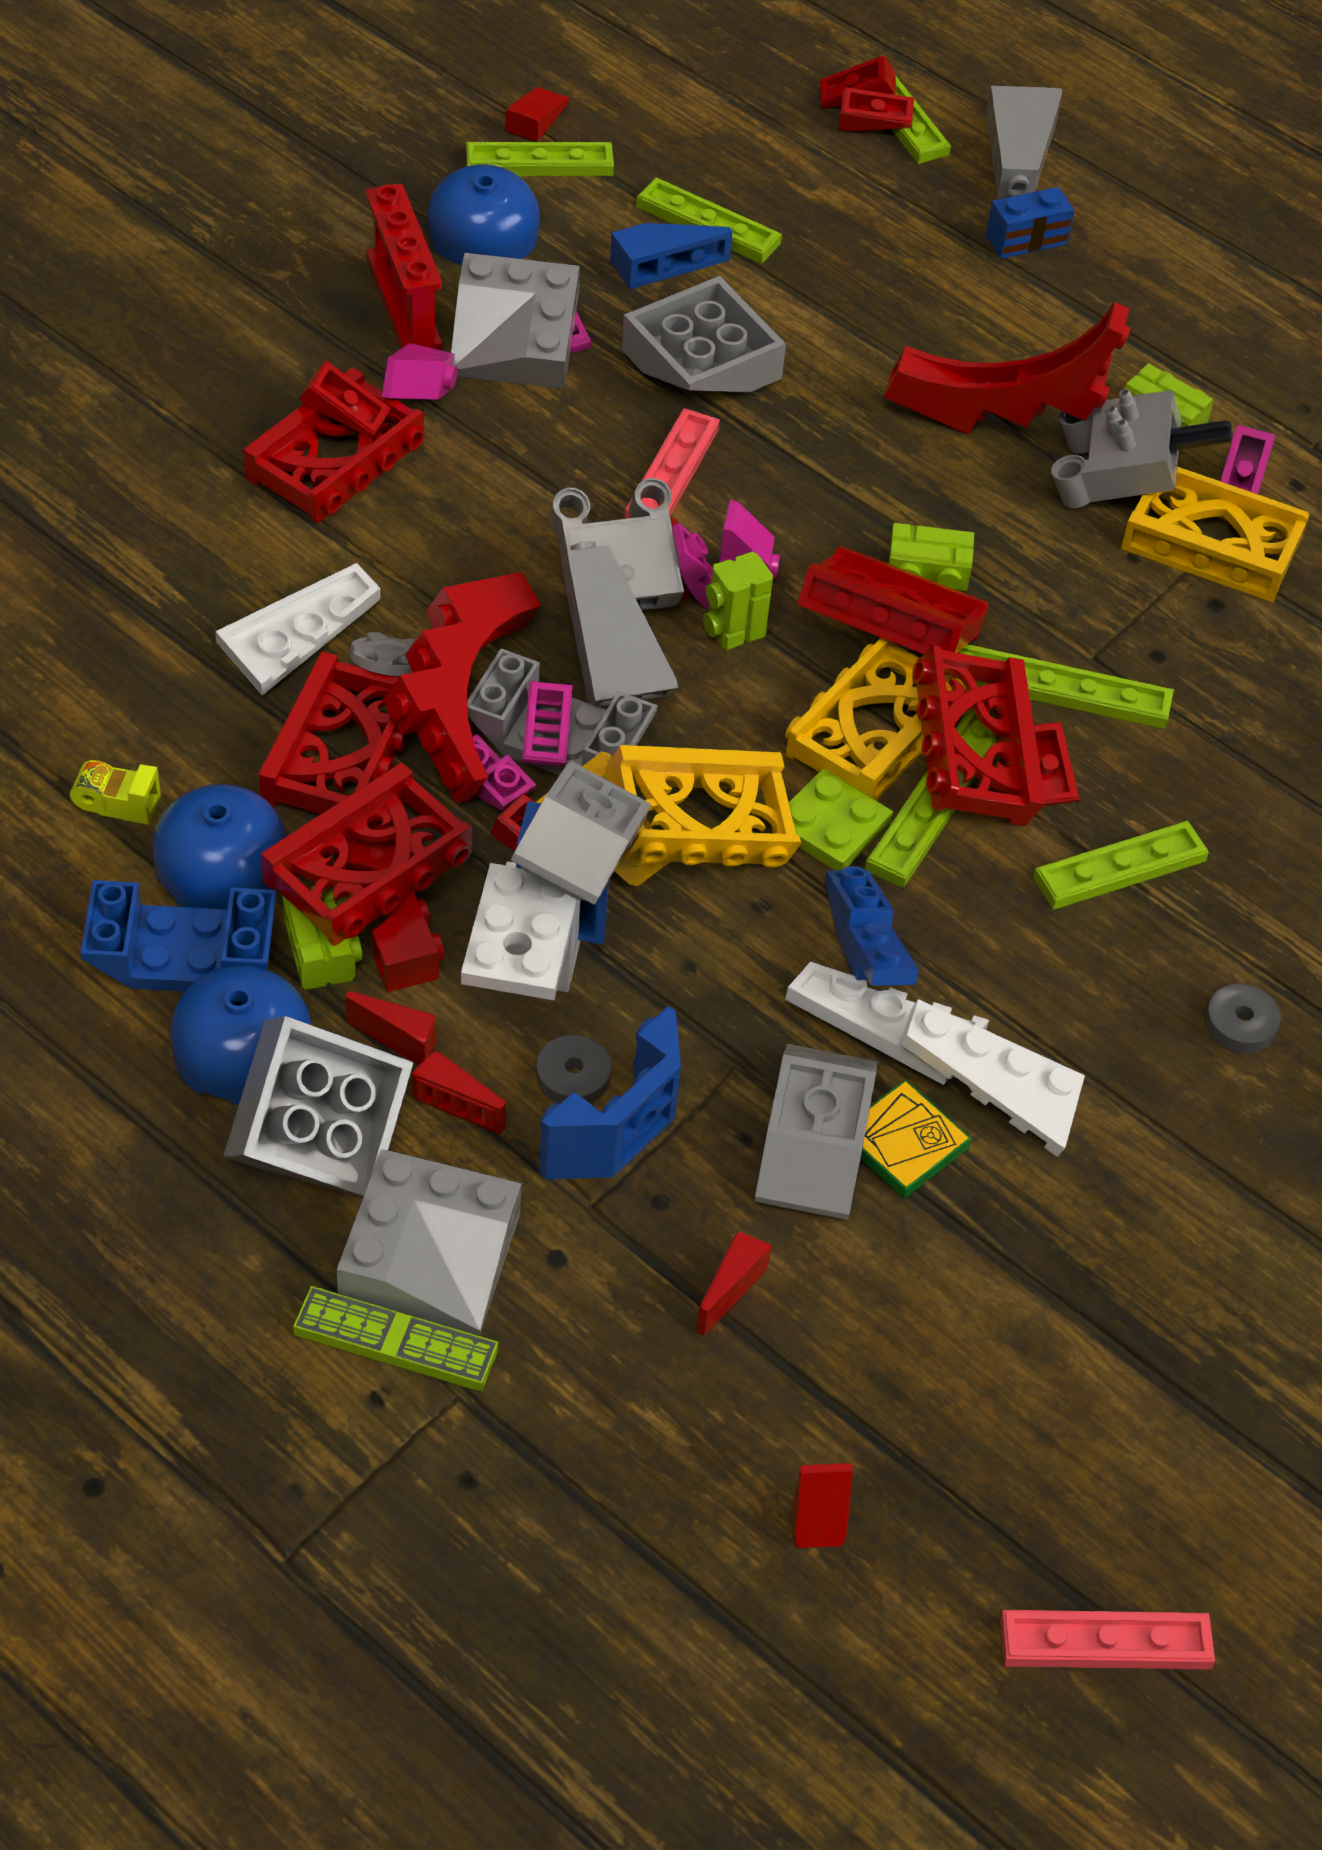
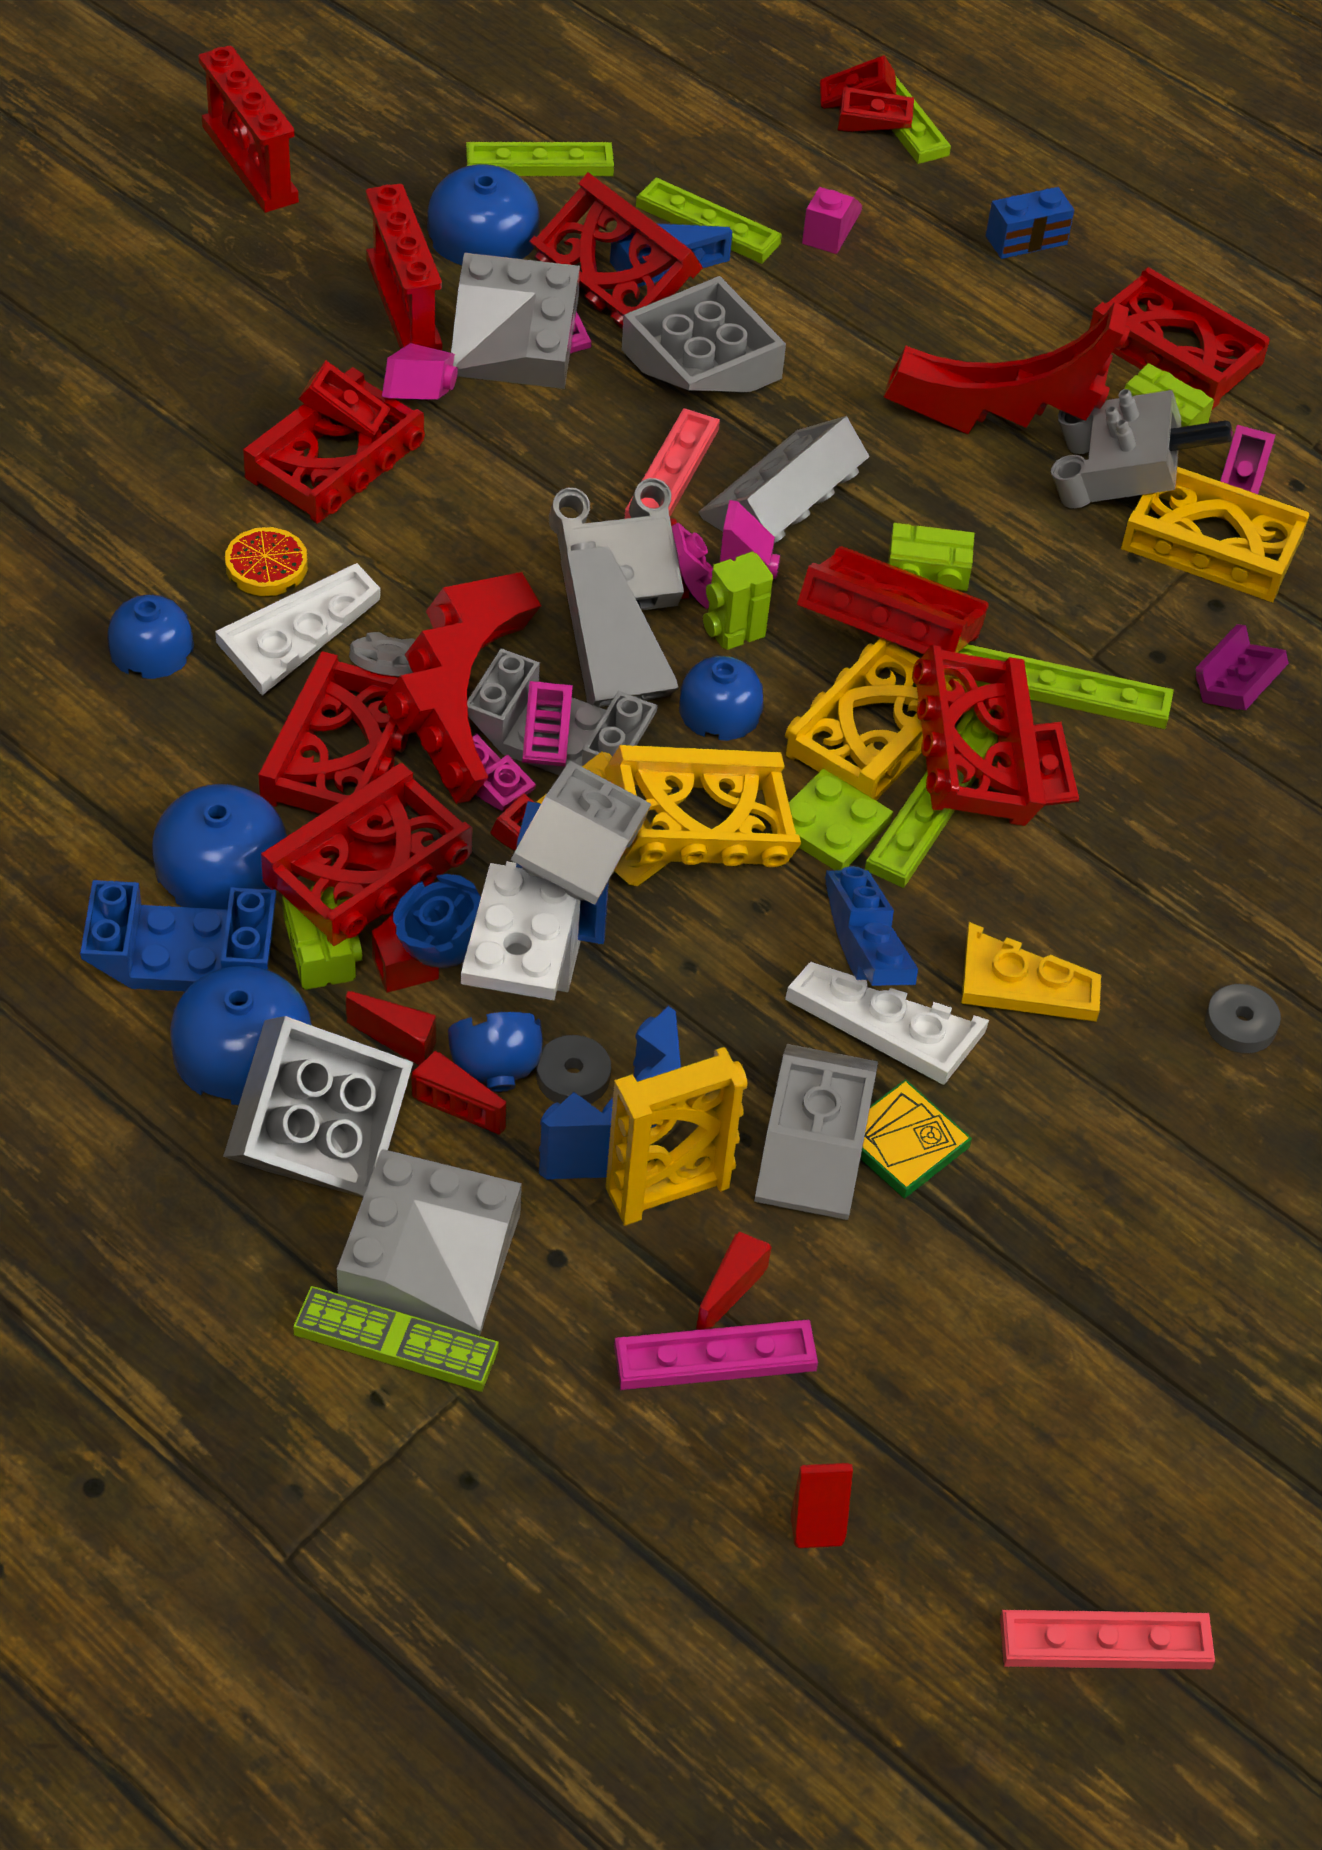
(117, 791): neon yellow leg -> none
(150, 636): none -> blue cylinder
(248, 128): none -> red fence
(266, 561): none -> tile
(438, 920): none -> blue cylinder
(498, 1049): none -> blue cylinder
(534, 113): red slope -> none
(608, 207): none -> red fence
(662, 1101): none -> yellow fence
(715, 1354): none -> dark pink tile
(721, 698): none -> blue cylinder
(793, 477): none -> light grey slope
(829, 219): none -> dark pink slope
(1014, 979): none -> yellow wing
(1016, 1080): white wing -> none
(1020, 134): light grey slope -> none
(1120, 865): lime tile -> none
(1176, 306): none -> red fence
(1238, 670): none -> magenta bracket

